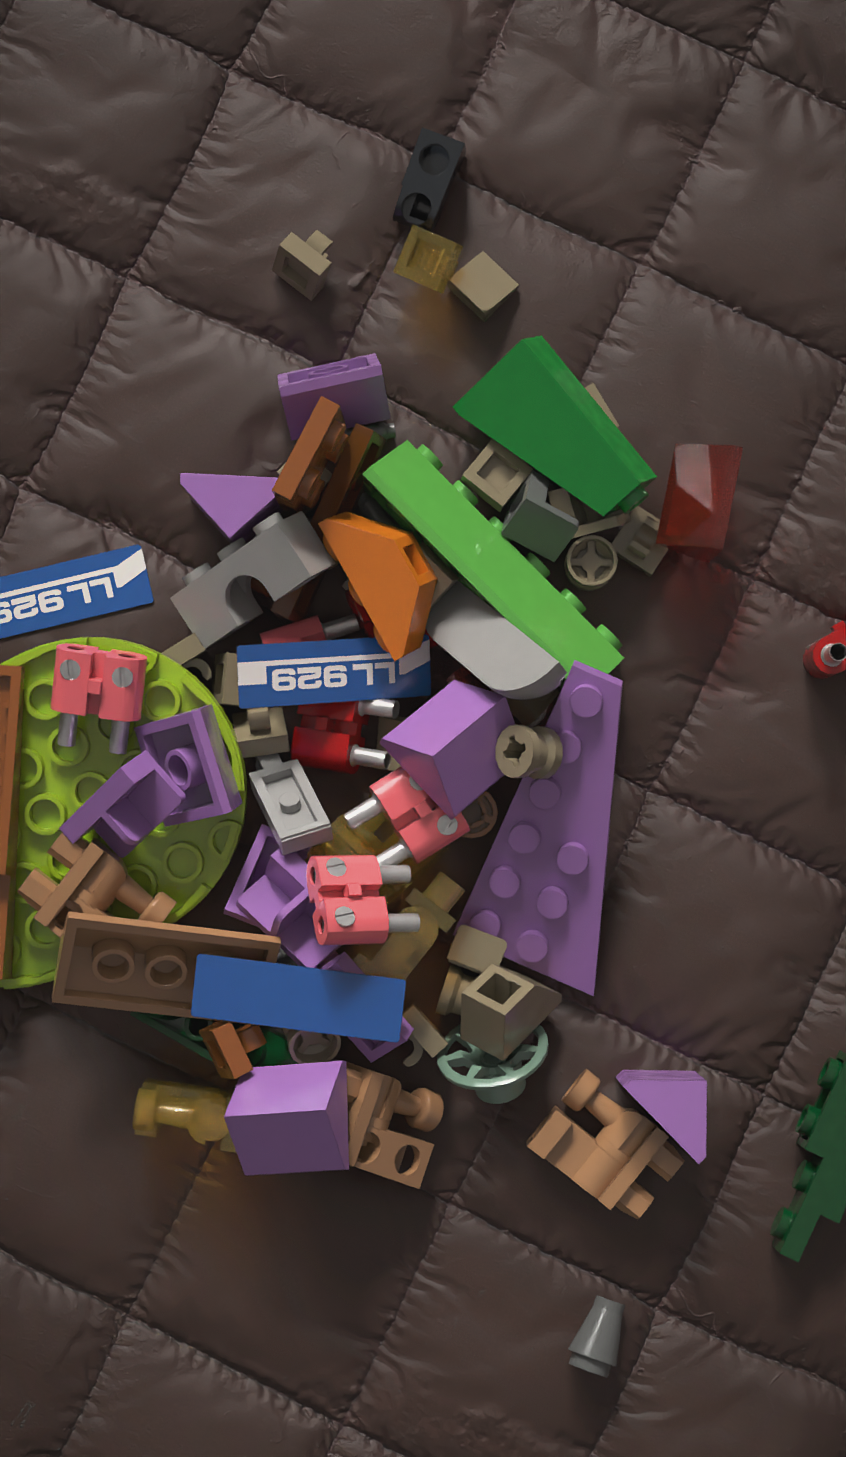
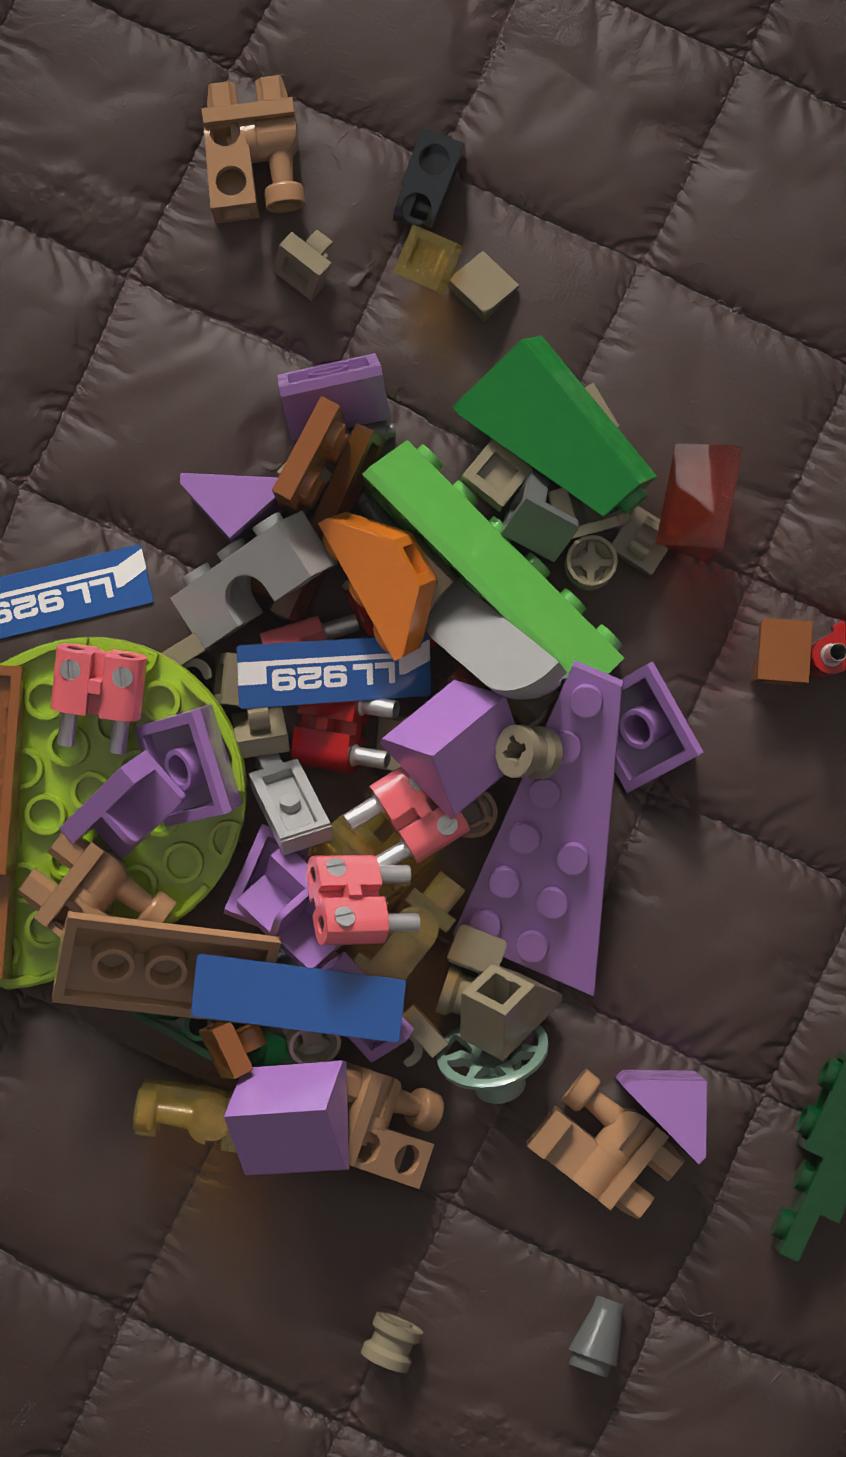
(247, 135): none -> medium nougat hips
(392, 1342): none -> dark tan wheel
(651, 730): none -> medium lavender slope
(783, 652): none -> dark orange panel

